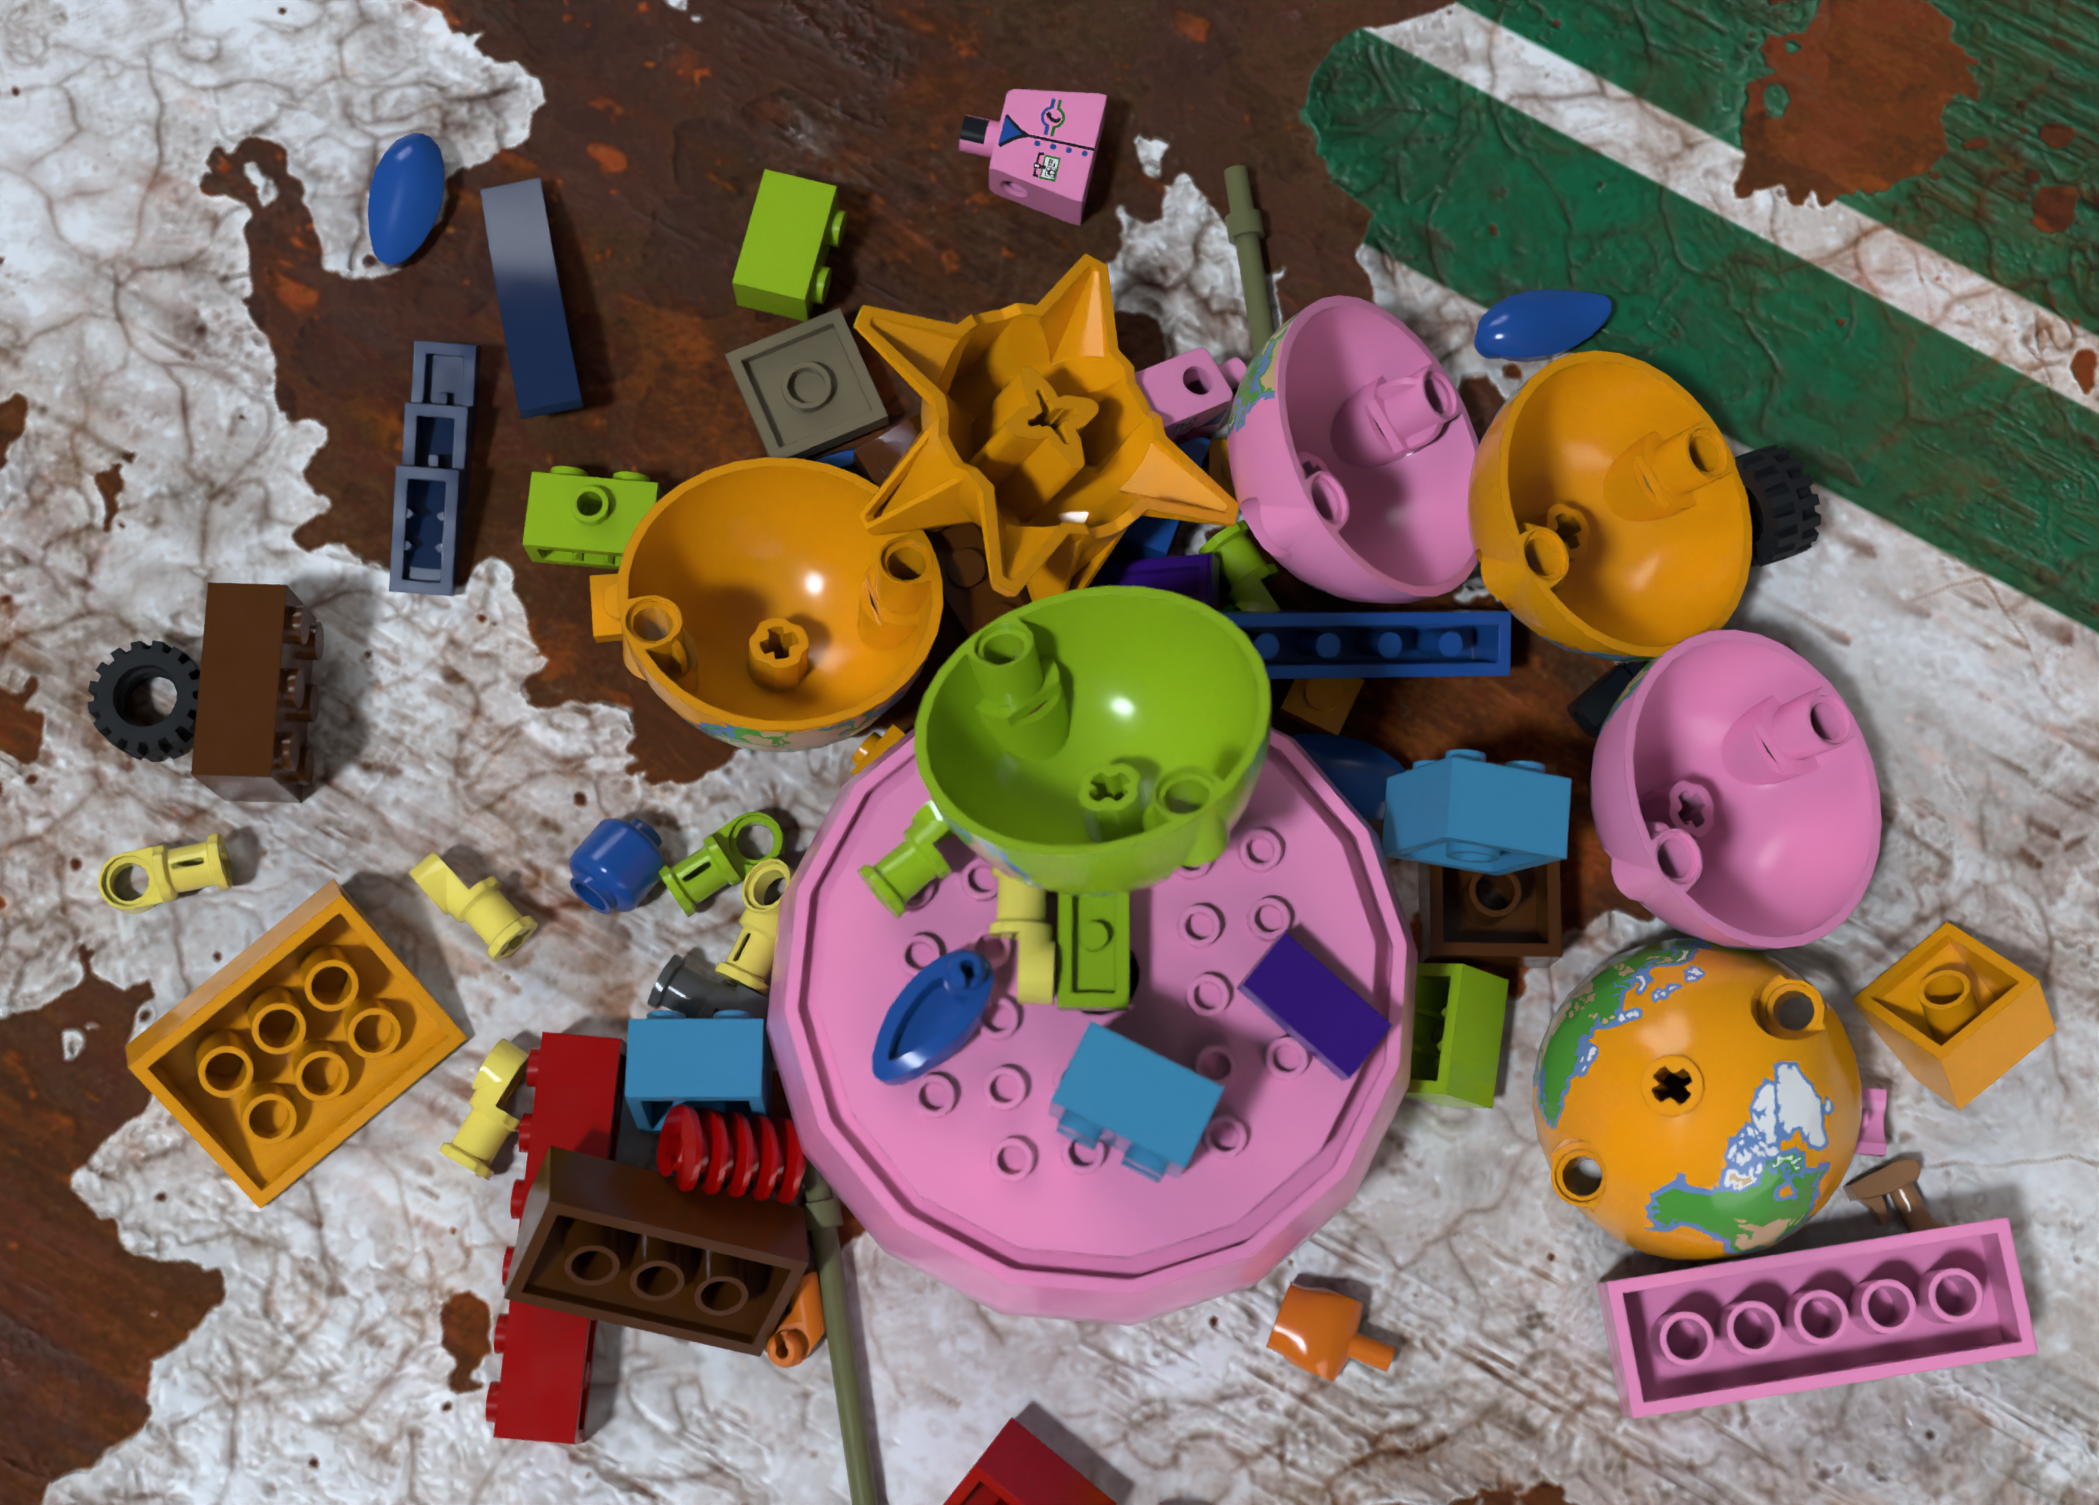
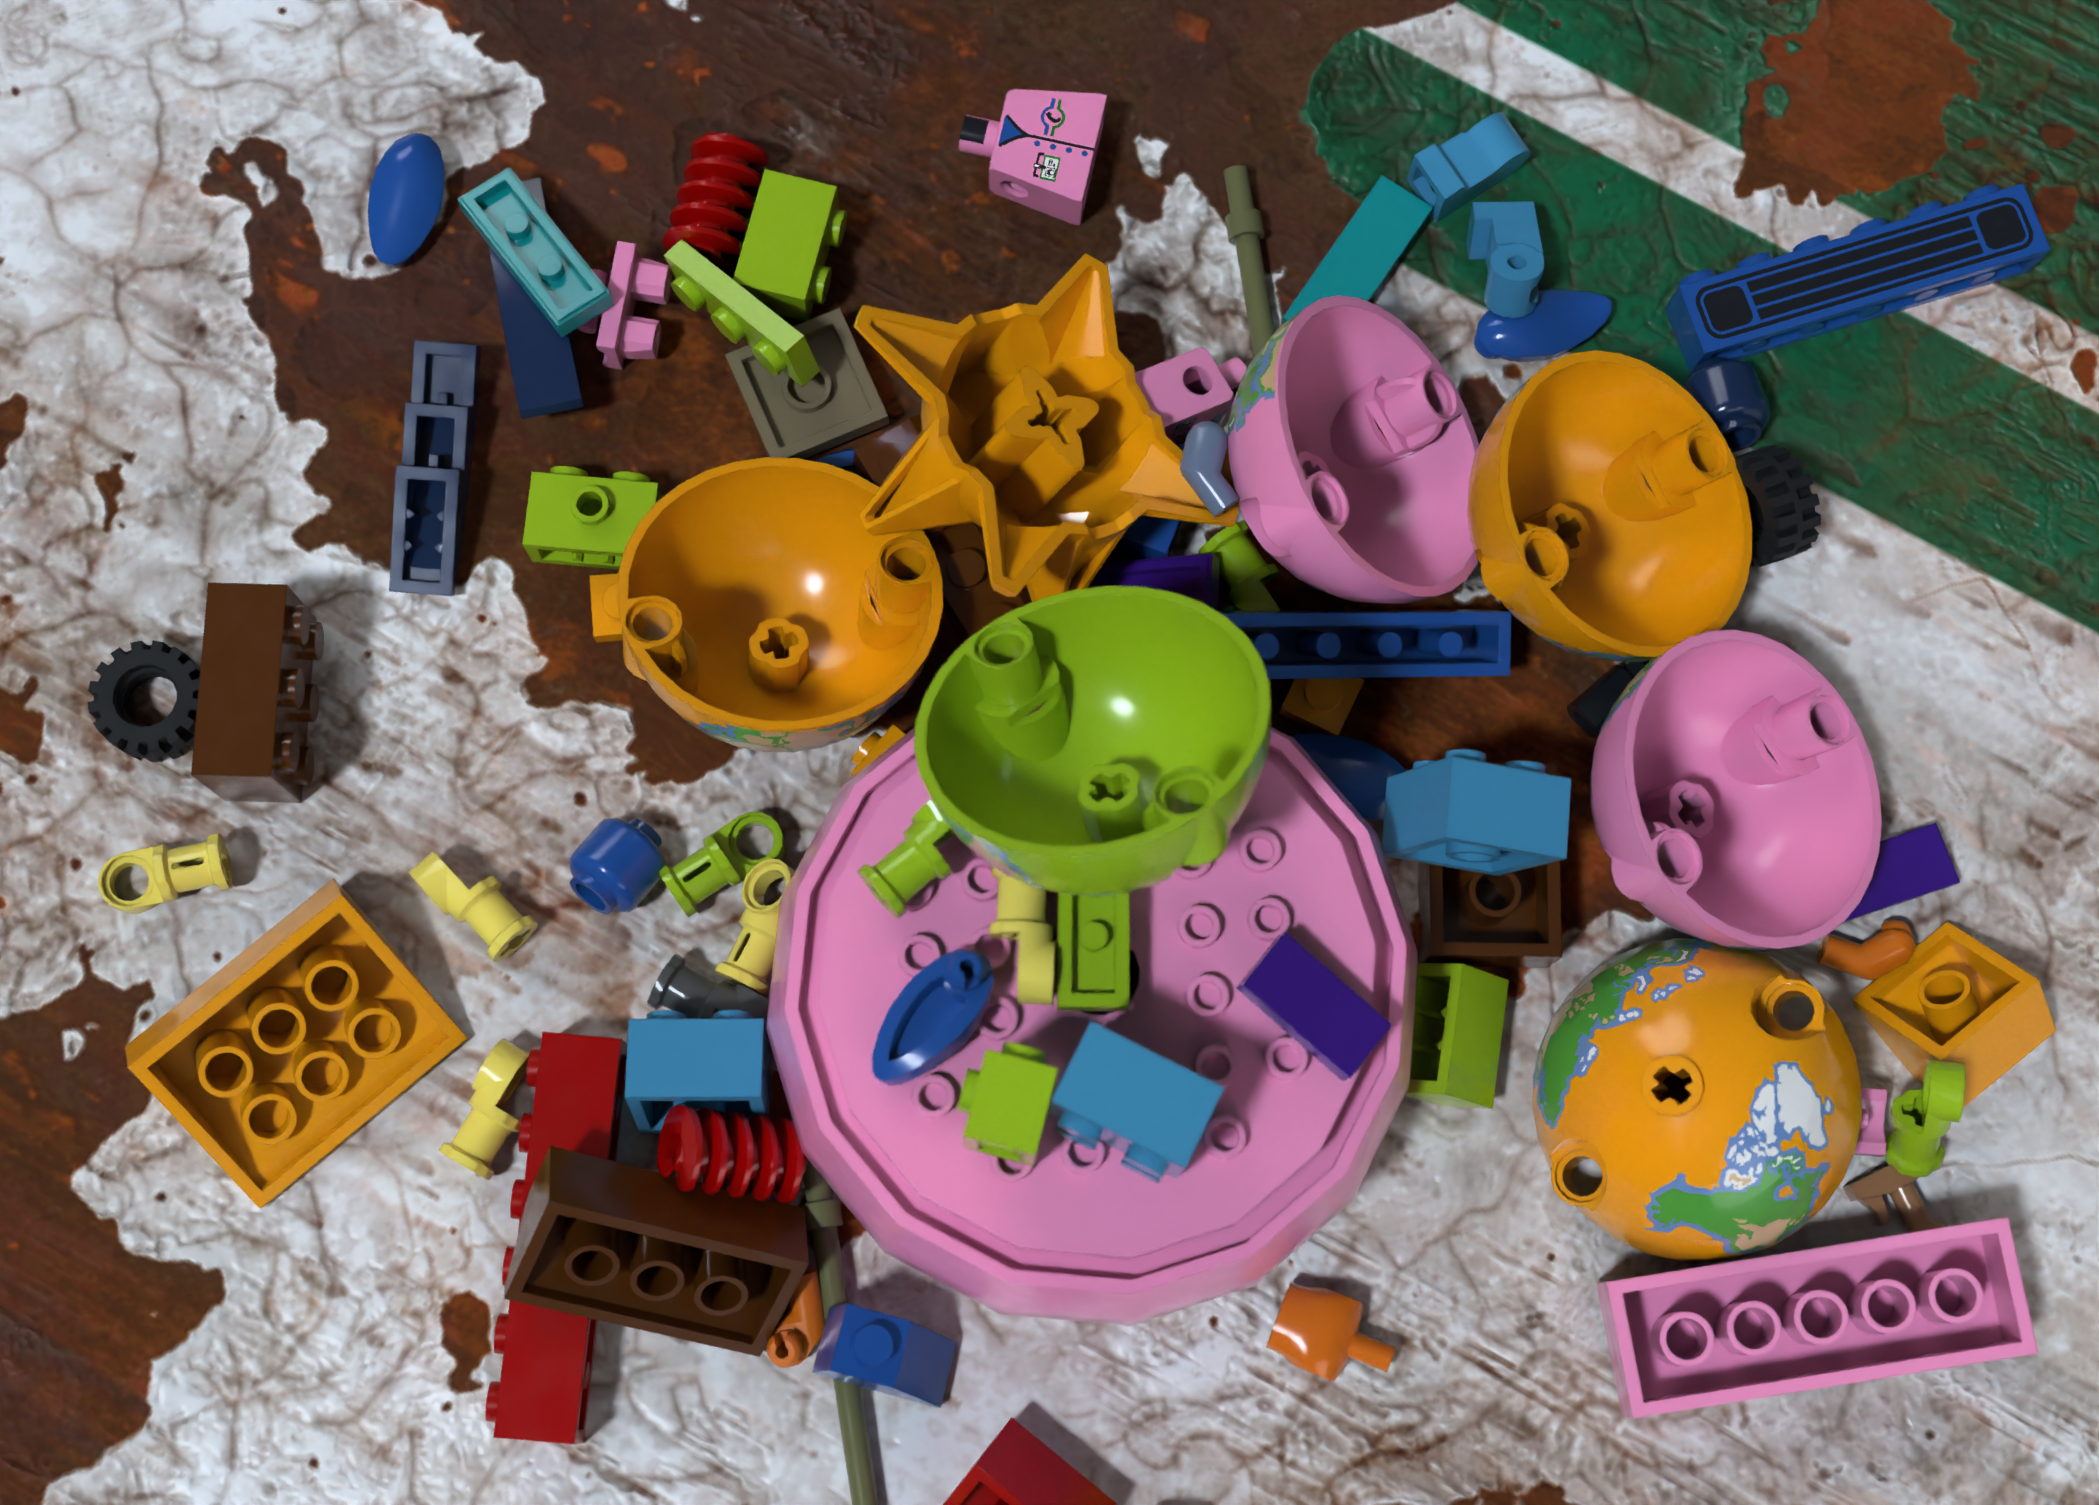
(536, 252): none -> teal tile
(620, 332): none -> bright pink hips
(714, 194): none -> red piece
(740, 314): none -> lime plate
(884, 1354): none -> blue slope
(1008, 1103): none -> lime brick
(1202, 466): none -> sand blue arm
(1367, 246): none -> teal tile
(1466, 165): none -> dark azure leg
(1512, 247): none -> dark azure leg
(1732, 398): none -> dark blue head
(1857, 276): none -> brick
(1873, 958): none -> orange arm
(1906, 870): none -> dark purple tile
(1924, 1118): none -> lime connector

